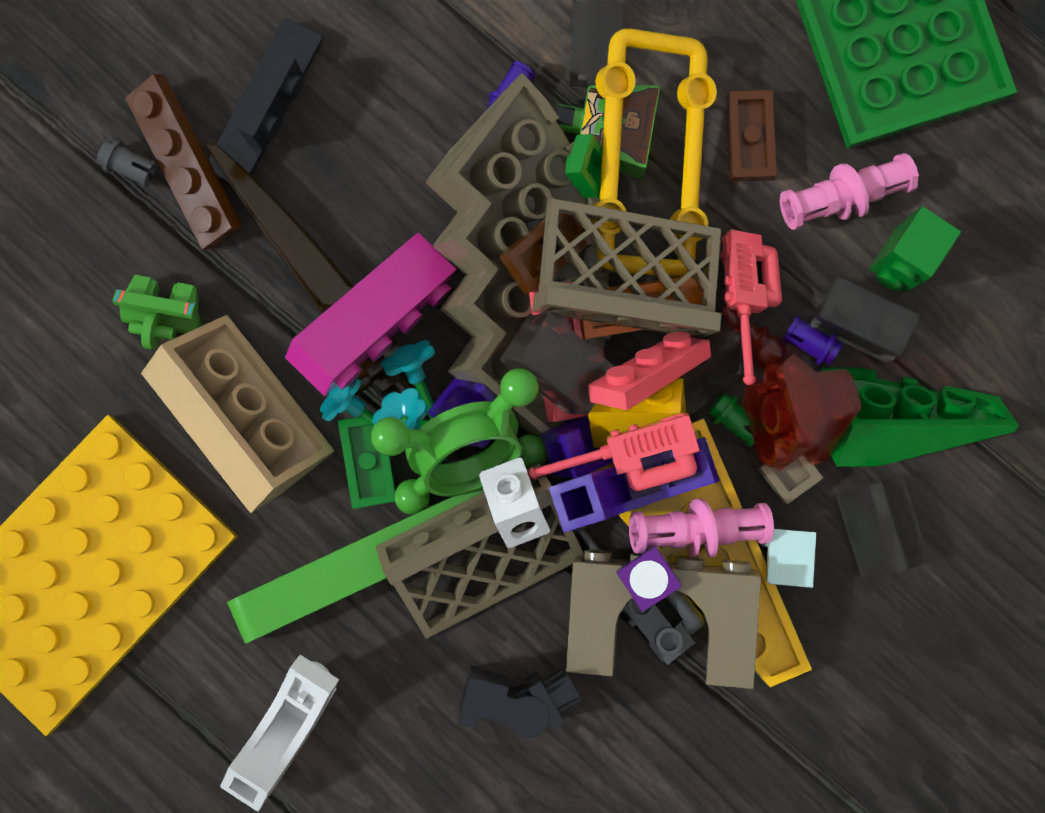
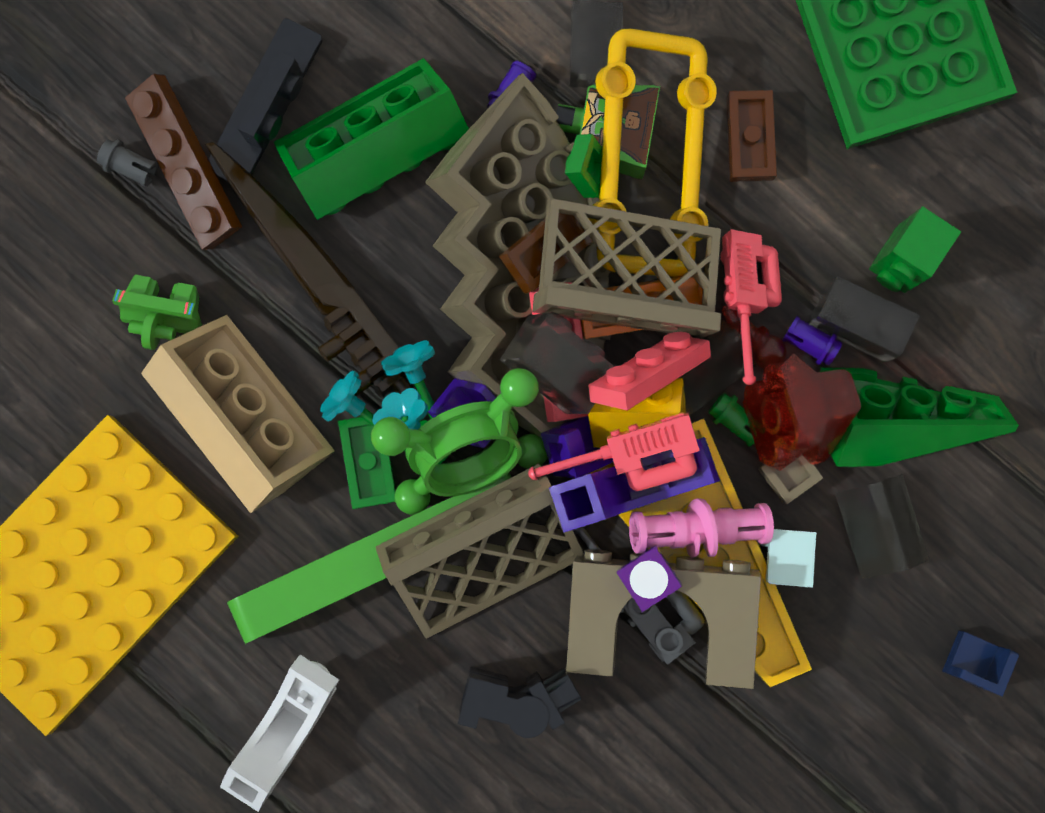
(370, 315): dark pink brick -> none
(372, 138): none -> green slope
(513, 502): white bracket -> none
(849, 190): bright pink piece -> none
(980, 663): none -> dark blue panel

